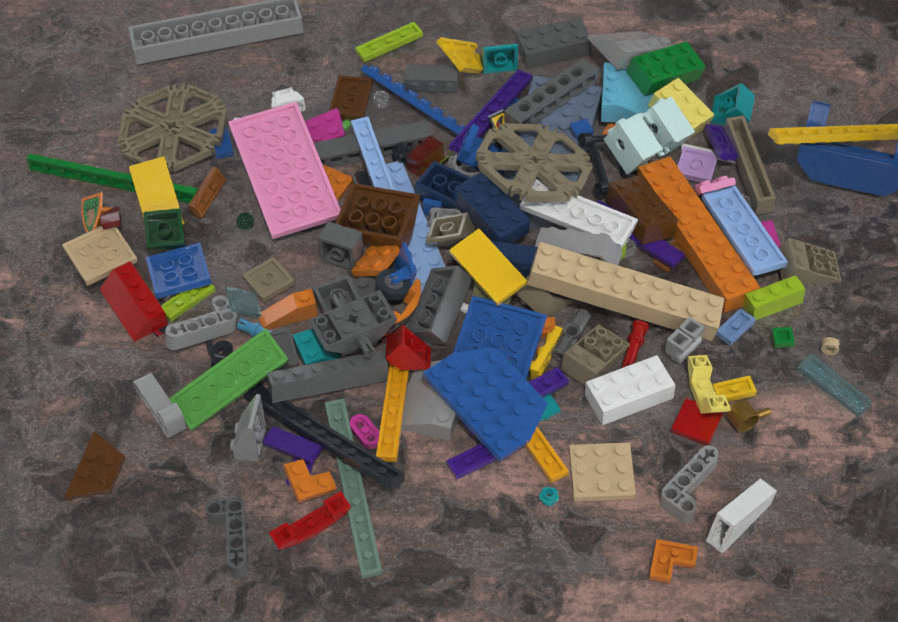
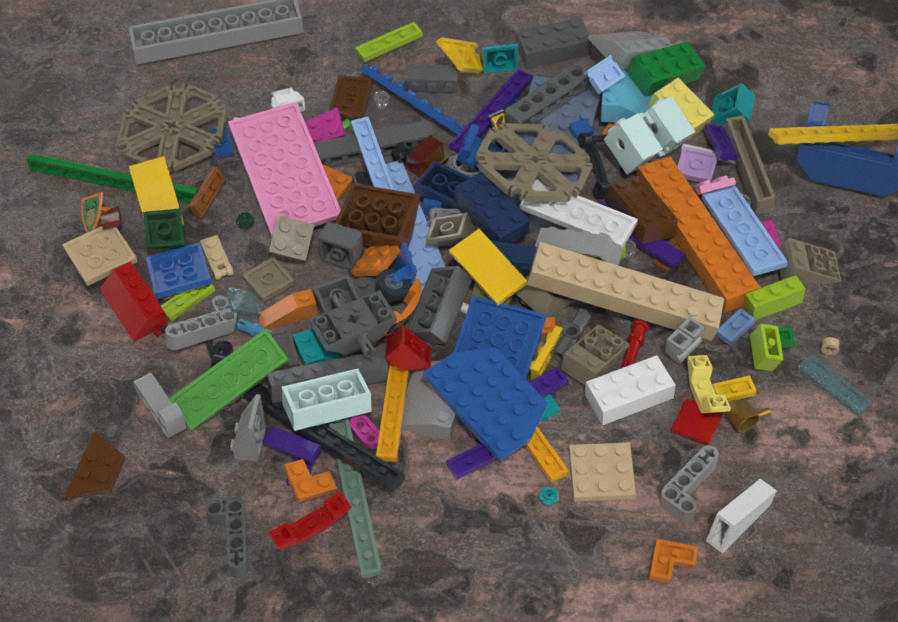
(216, 257): none -> tan plate
(291, 239): none -> dark tan brick
(326, 399): none -> light aqua brick
(604, 74): none -> light blue plate
(766, 347): none -> lime brick

